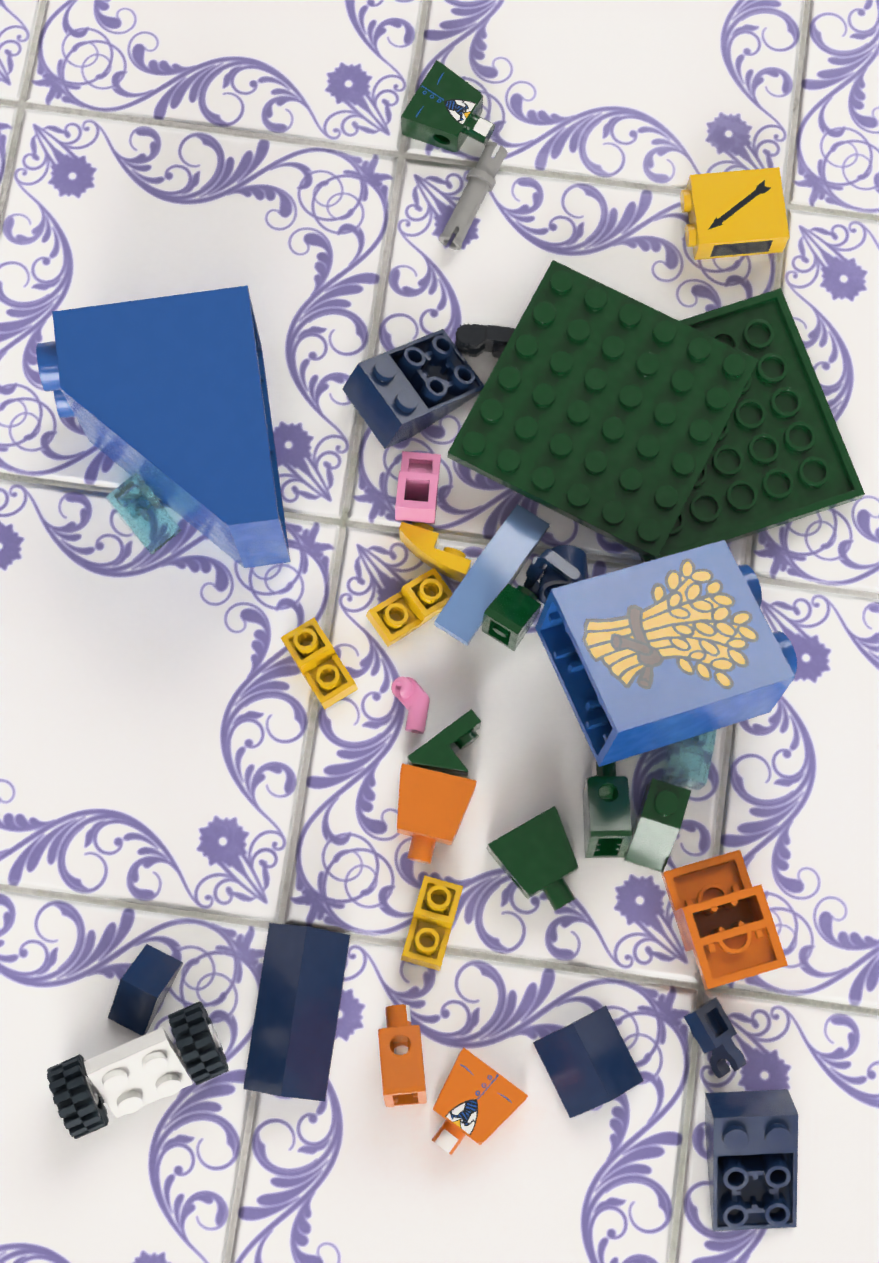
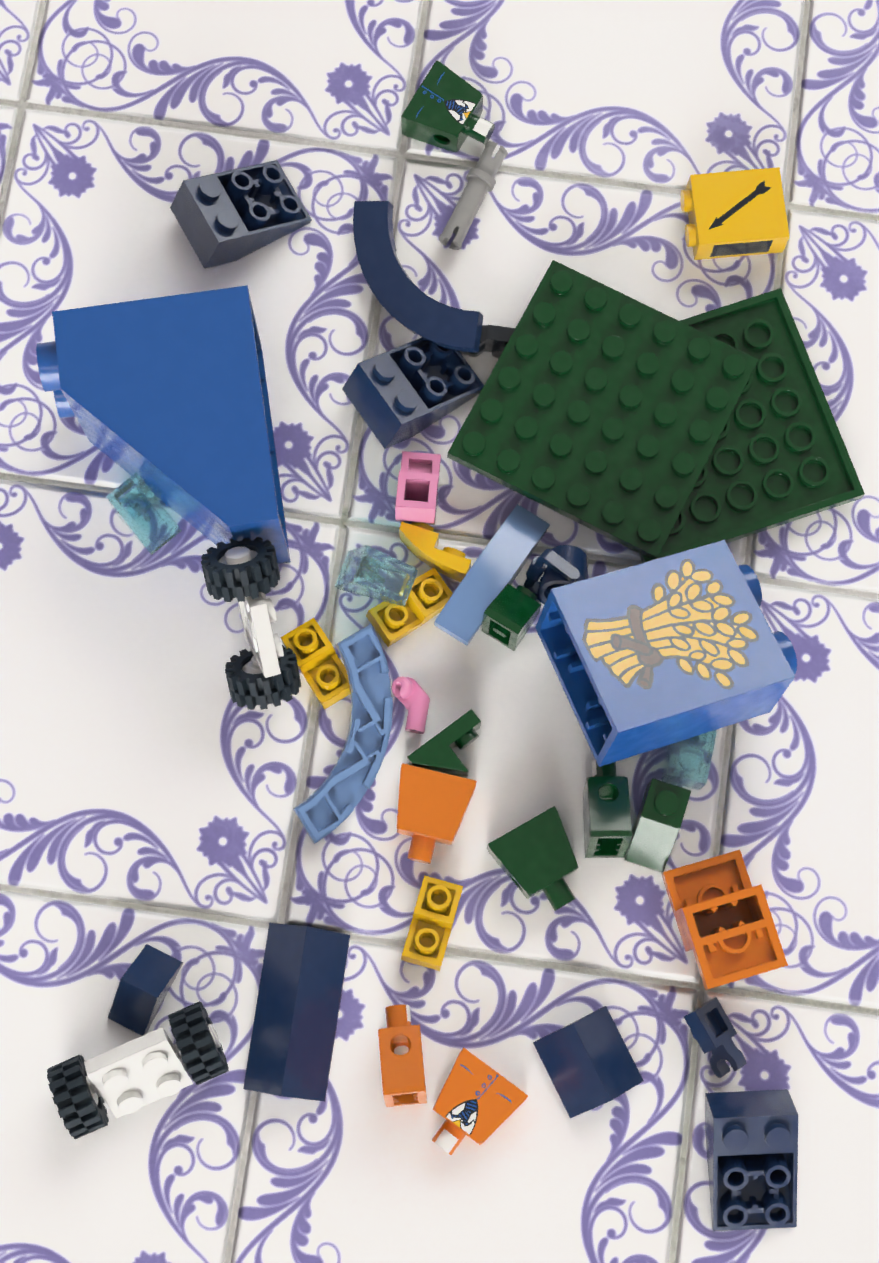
(237, 211): none -> dark blue slope
(247, 572): none -> black plate
(365, 740): none -> medium blue tile
(376, 576): none -> clear light blue slope
(397, 292): none -> dark blue tile

